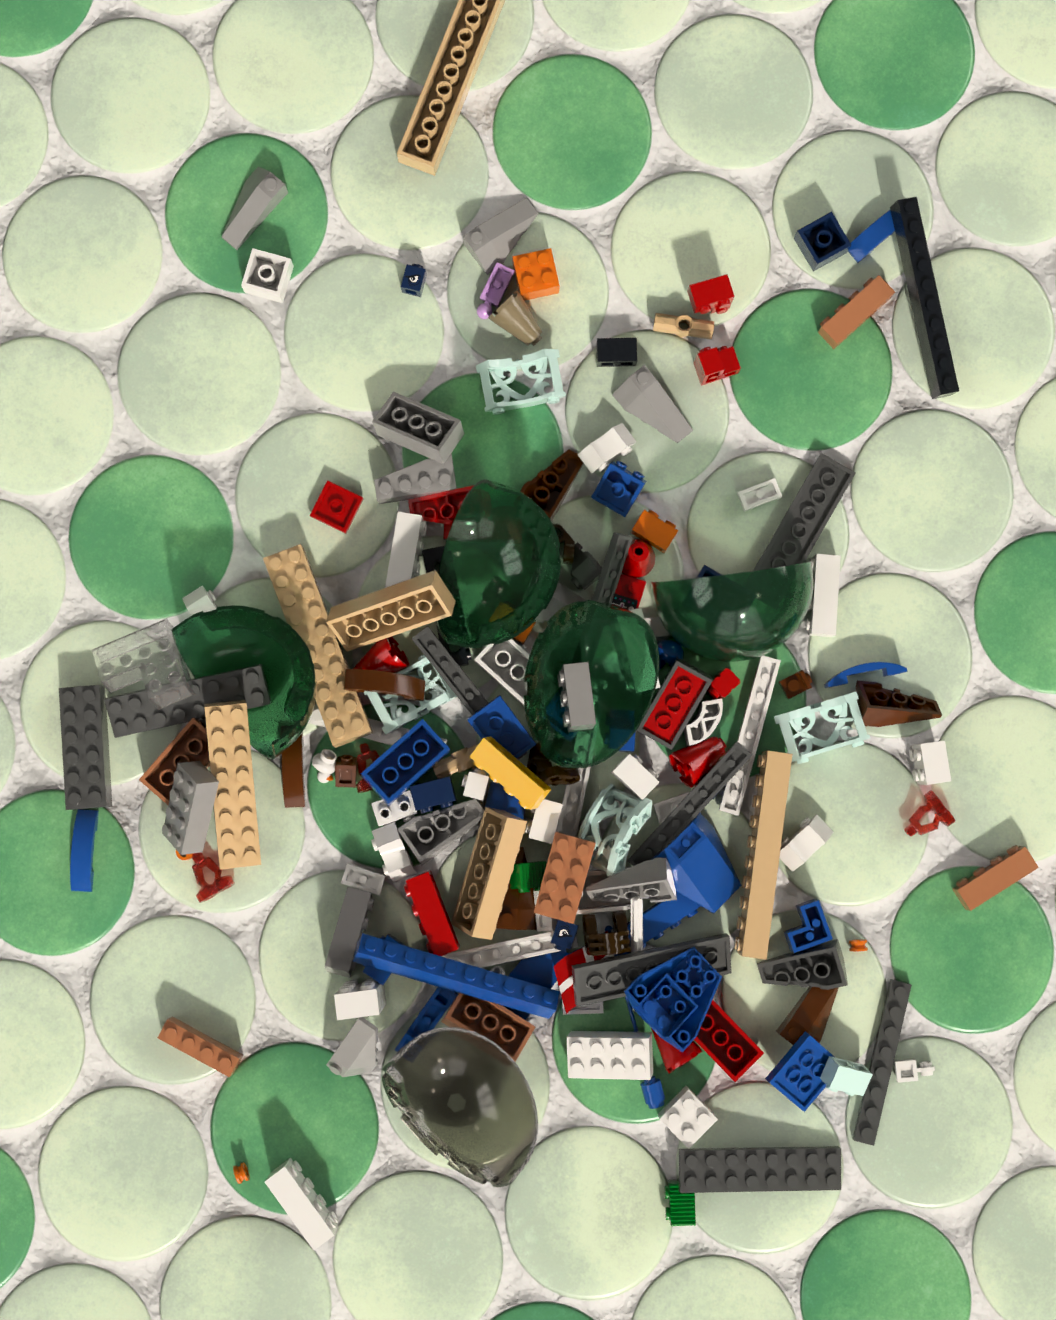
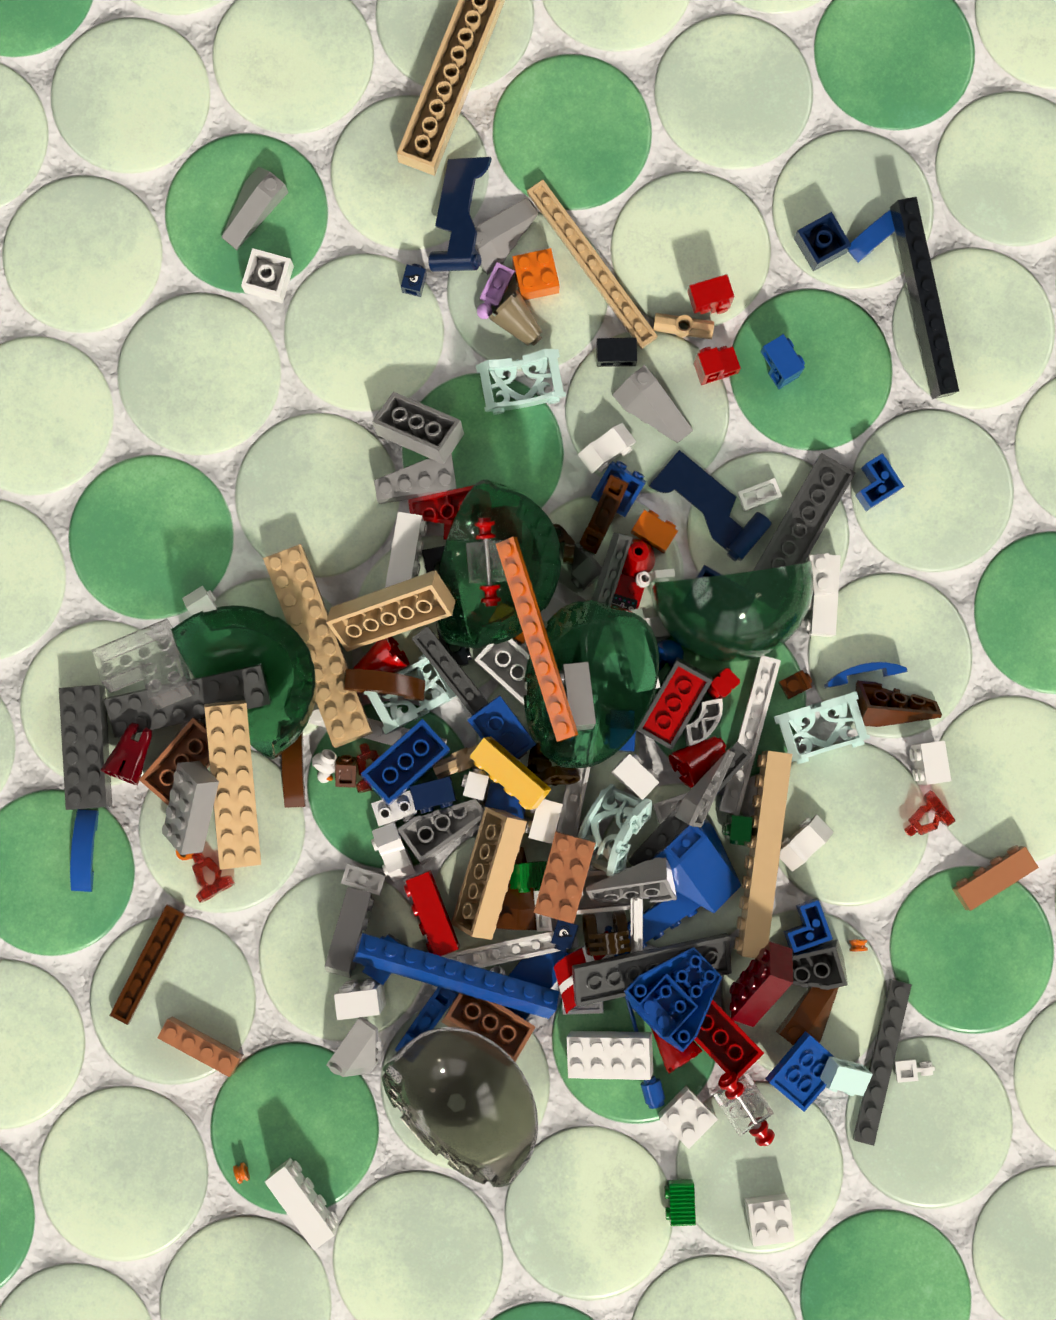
(129, 755): none -> dark red piece
(147, 964): none -> reddish brown plate
(336, 507): red plate -> none
(455, 216): none -> dark blue door
(485, 563): none -> clear brick
(536, 639): none -> orange plate
(553, 483): reddish brown wedge -> none
(592, 264): none -> tan plate
(604, 514): none -> reddish brown slope
(657, 576): none -> white plate
(699, 799): none -> light grey wedge
(714, 503): none -> dark blue door
(737, 829): none -> dark green brick
(745, 1107): none -> clear brick
(759, 1169): dark grey plate -> none
(761, 984): none -> dark red brick
(769, 1219): none -> white brick
(783, 361): none -> blue brick
(822, 574): none -> white plate
(856, 312): nougat brick -> none
(883, 482): none -> blue brick

